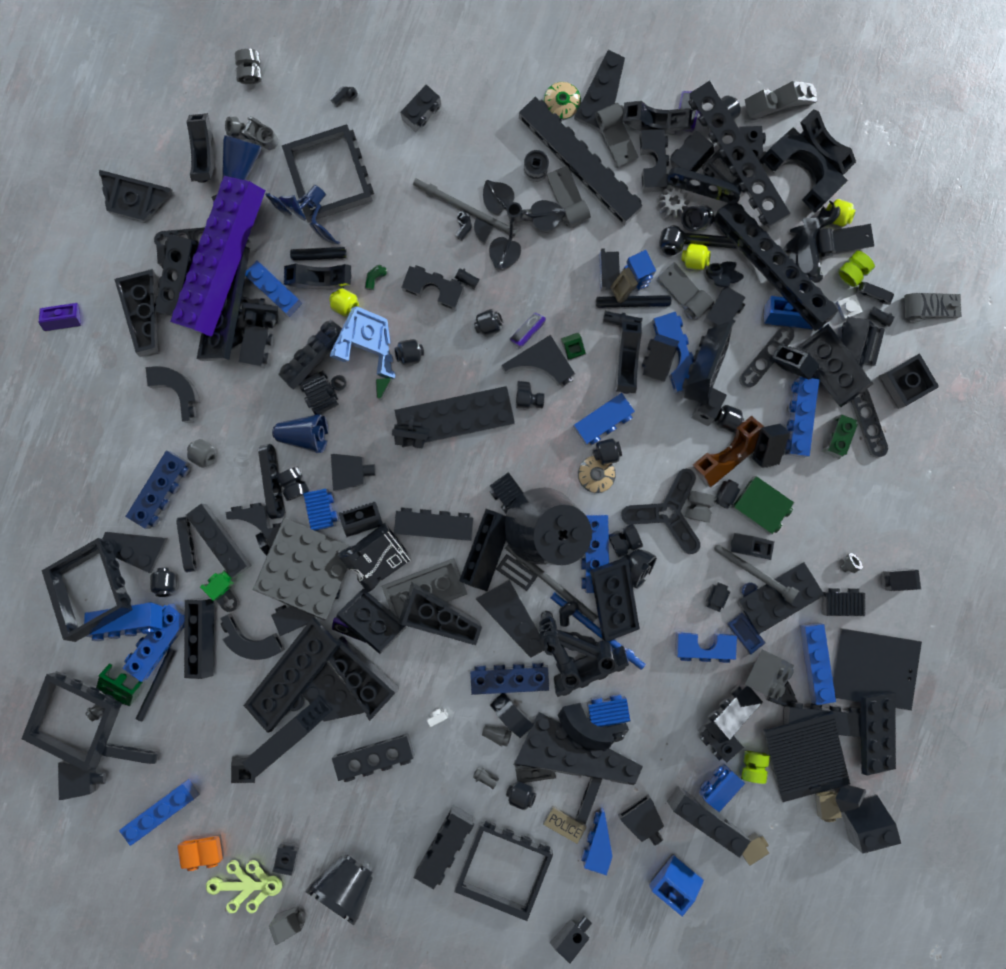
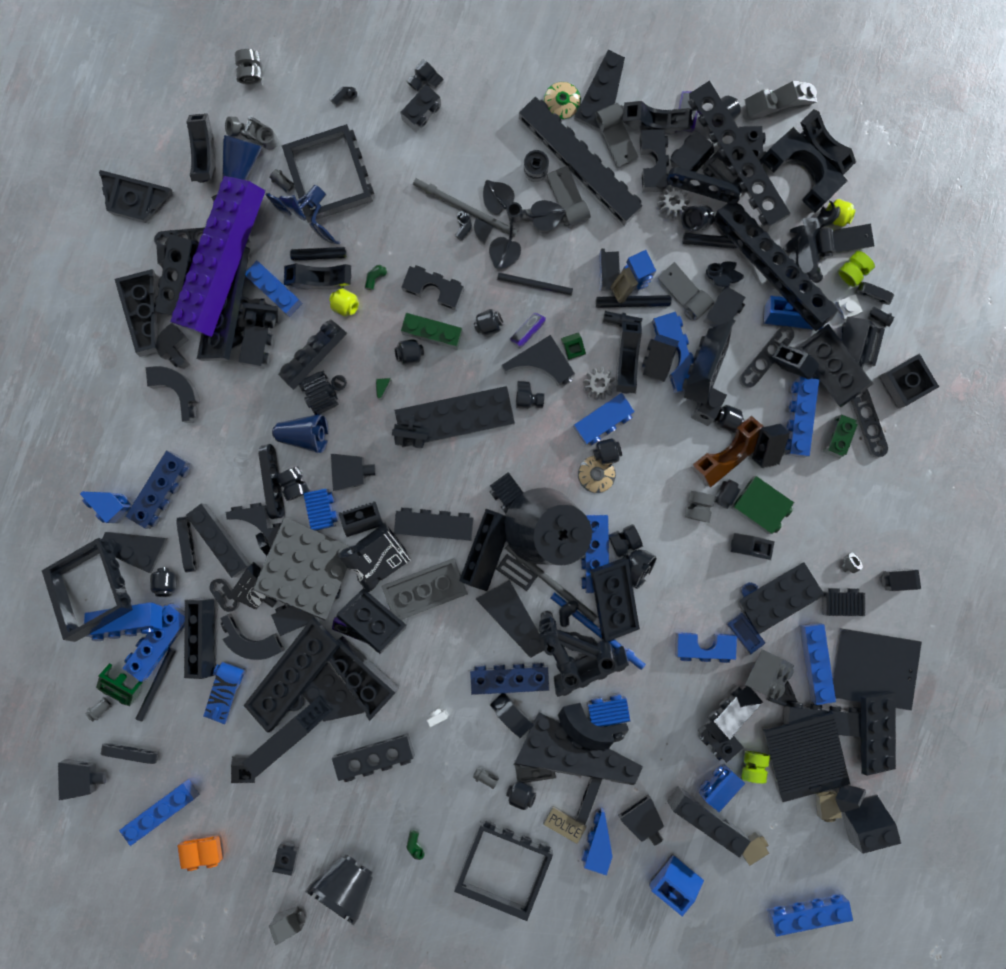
(33, 736): black window -> none
(59, 317): dark purple slope -> none
(107, 505): none -> blue slope
(169, 342): none -> black brick
(201, 453): dark grey head -> none
(217, 585): green brick -> none
(223, 691): none -> blue door
(243, 589): none -> black torso
(248, 885): yellowish green plant -> none
(281, 180): none -> dark grey pin
(367, 333): light blue wing -> none
(413, 847): none -> dark green arm
(424, 73): none -> black piece
(434, 615): black wedge -> none
(436, 331): none -> dark green arch
(443, 847): black wedge -> none
(467, 278): black pin -> none
(497, 734): dark grey cone -> none
(535, 284): none -> black bar
(568, 945): black torso -> none
(606, 383): none -> light grey gear
(672, 240): black head -> none
(675, 500): black piece -> none
(696, 257): neon yellow head -> none
(717, 597): black brick -> none
(787, 592): dark grey piece -> none
(810, 915): none -> blue brick
(931, 305): dark grey door -> none

